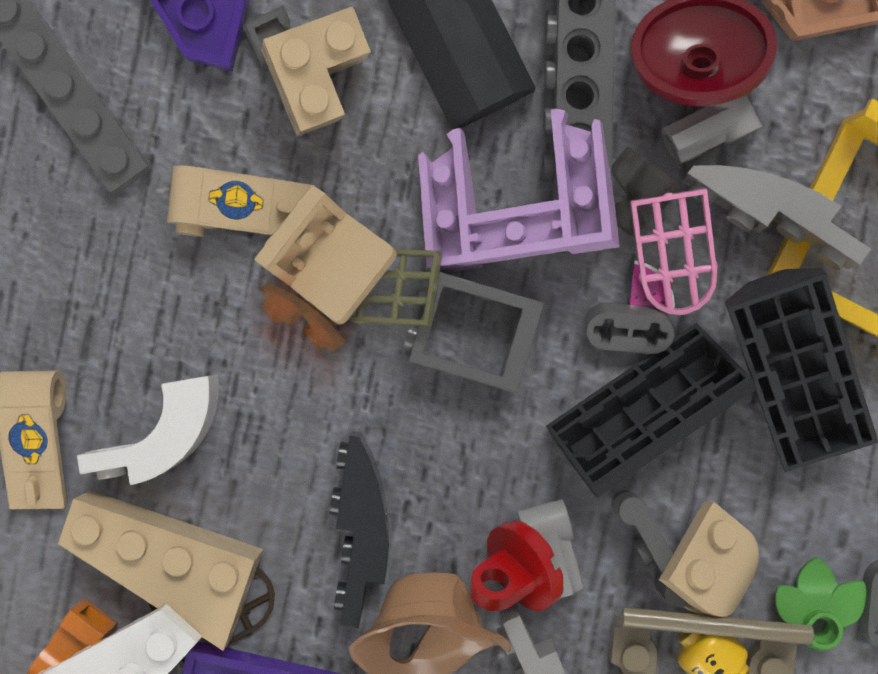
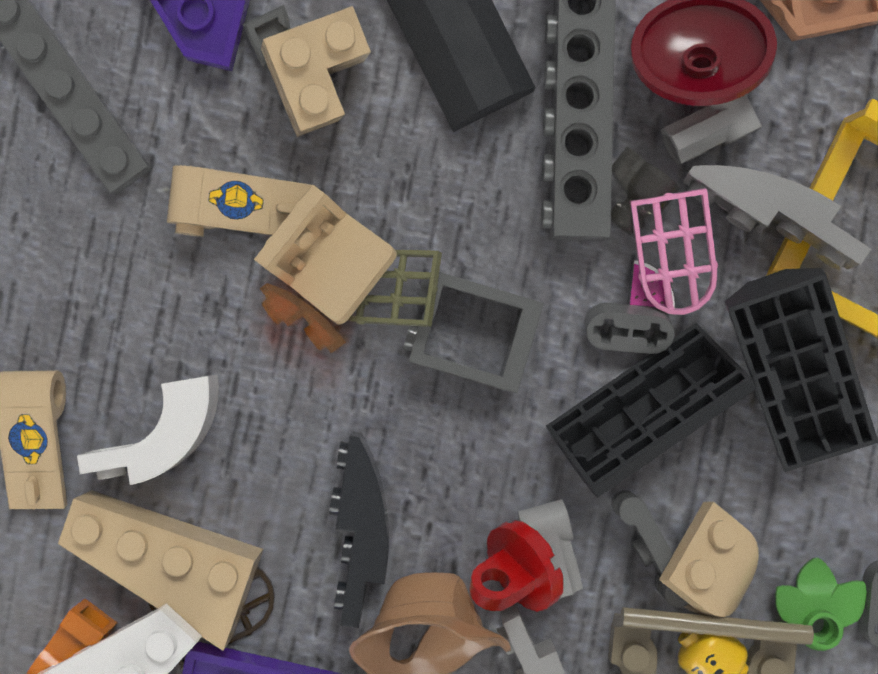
(575, 223): lavender wedge -> none

